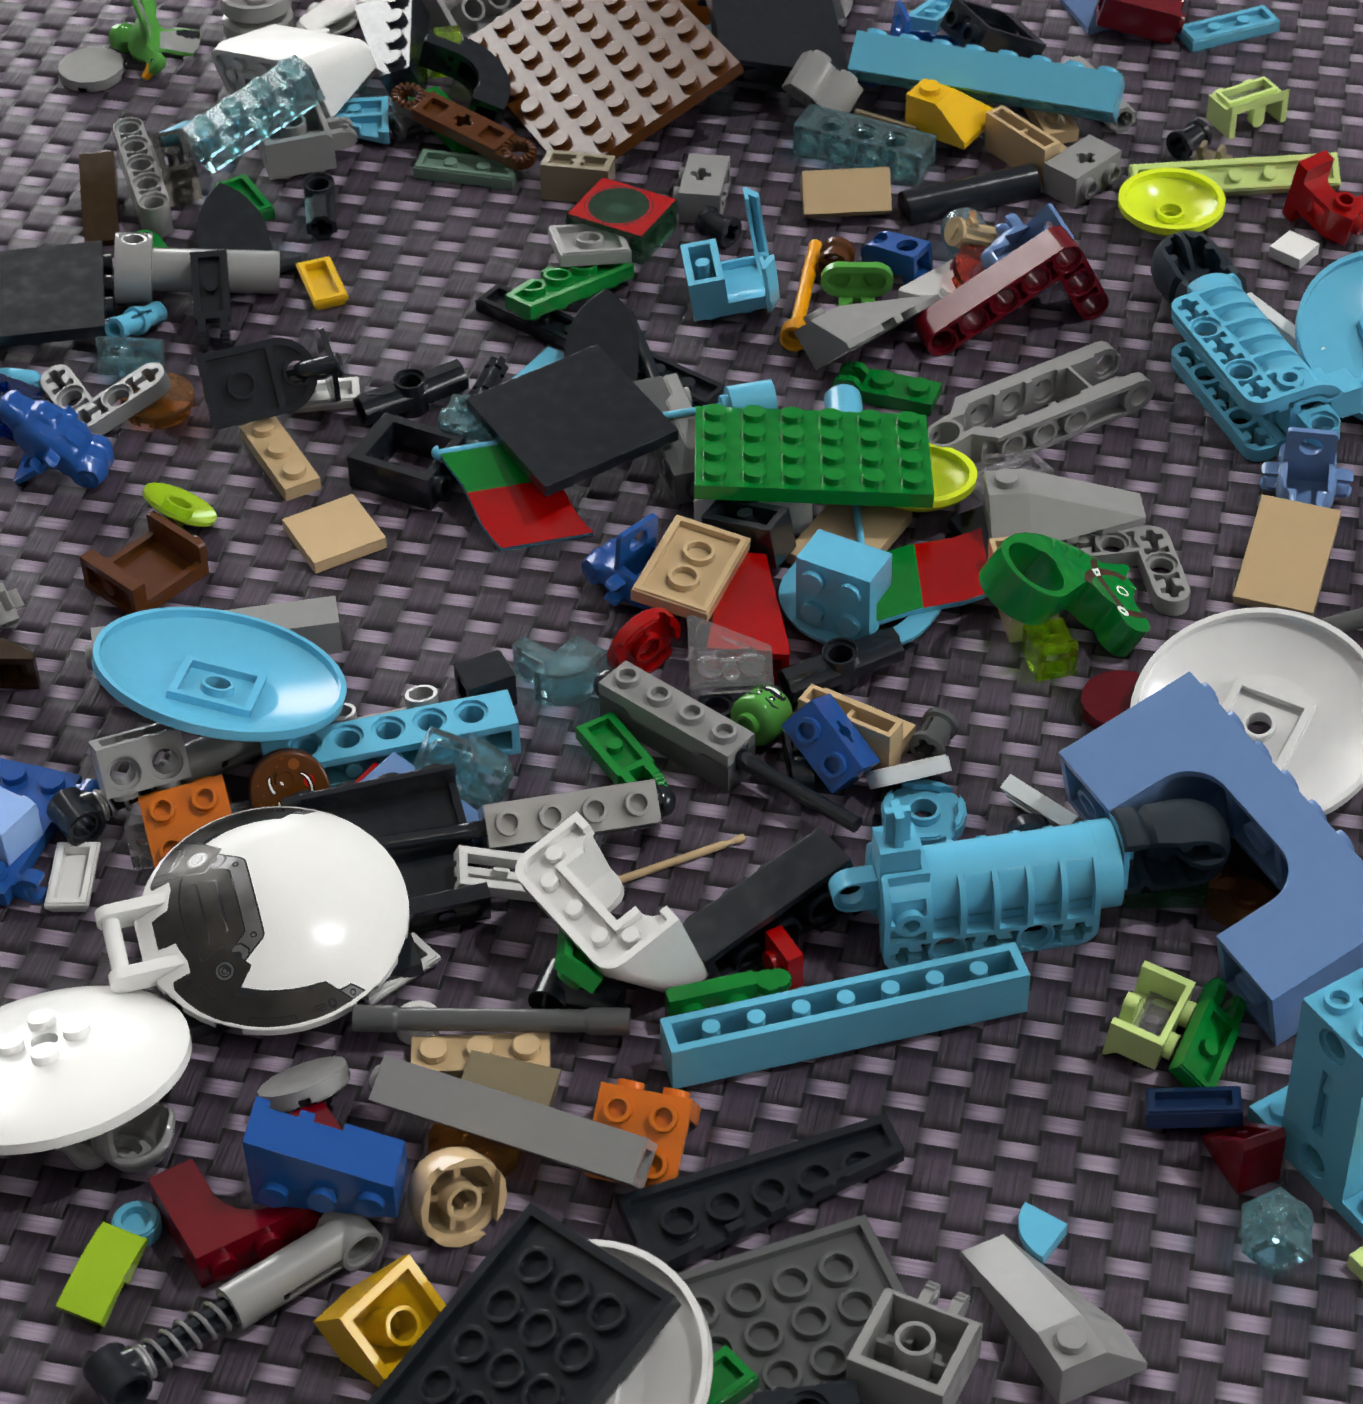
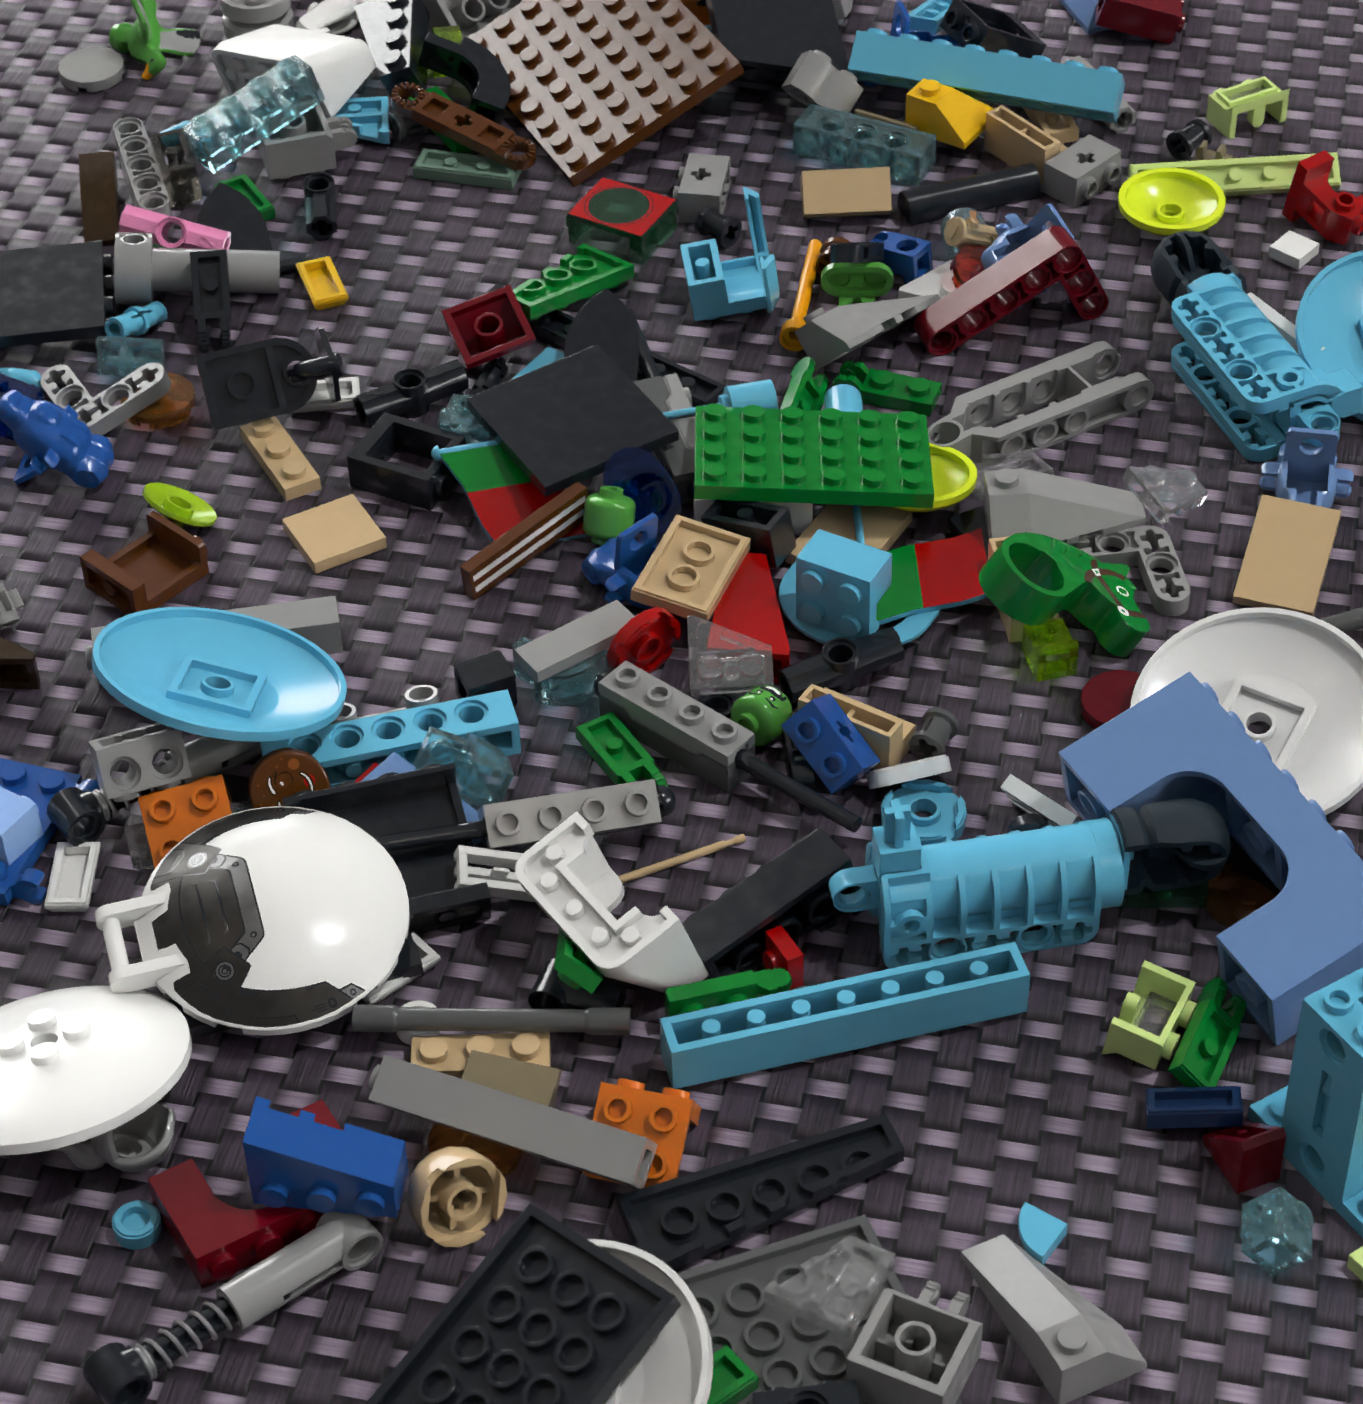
(101, 1273): lime slope -> none
(193, 234): none -> bright pink piece
(311, 1079): light grey tile -> none
(381, 1318): yellow slope -> none
(488, 327): none -> dark red slope
(524, 541): none -> reddish brown tile
(570, 175): dark tan hinge -> none
(572, 642): none -> light grey tile
(587, 246): light grey tile -> none
(607, 514): none -> bright green head
(645, 483): none -> clear blue piece
(803, 390): none -> green hinge
(835, 1286): none -> clear wing
(856, 252): none -> black piece
(1165, 490): none -> clear wing
(1229, 28): medium azure tile -> none

